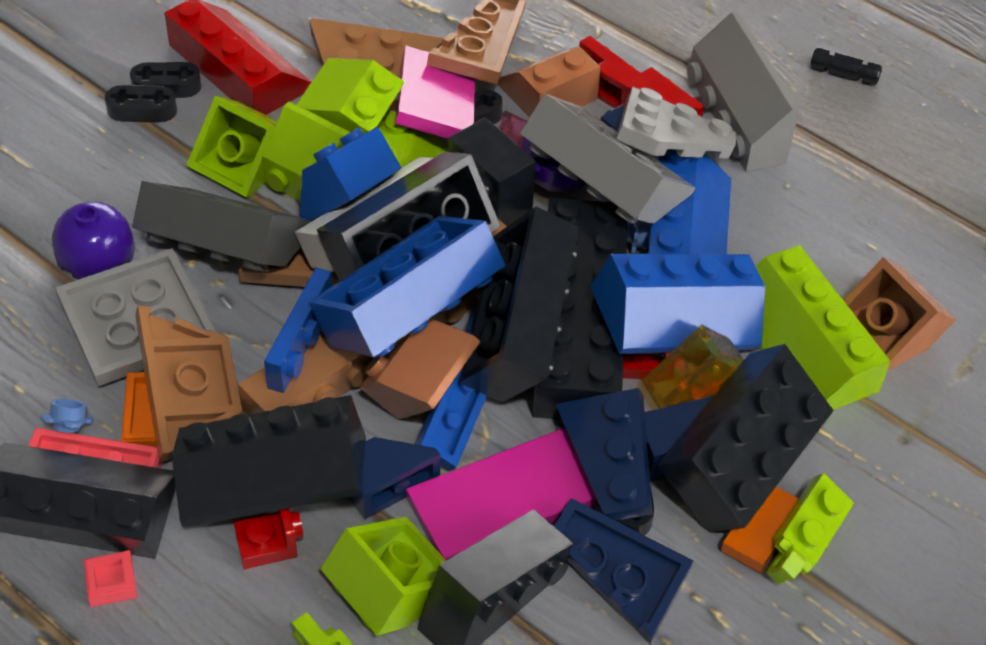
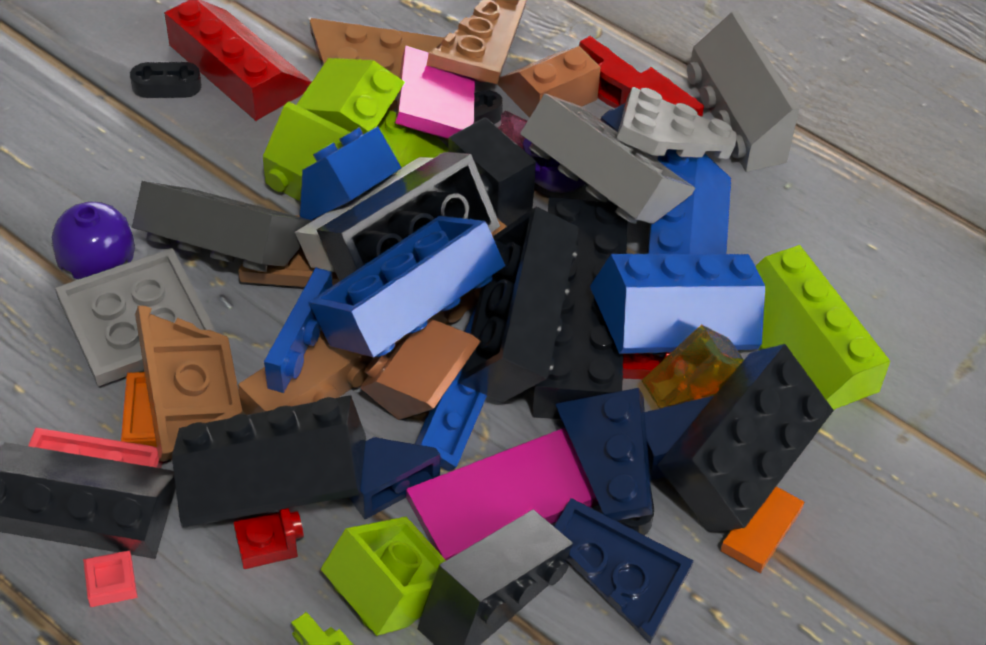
(67, 415): medium blue plate -> none
(141, 103): black beam -> none
(233, 146): lime slope -> none
(638, 235): medium blue plate -> none
(809, 528): lime hinge -> none
(846, 66): black axle -> none
(897, 312): nougat slope -> none

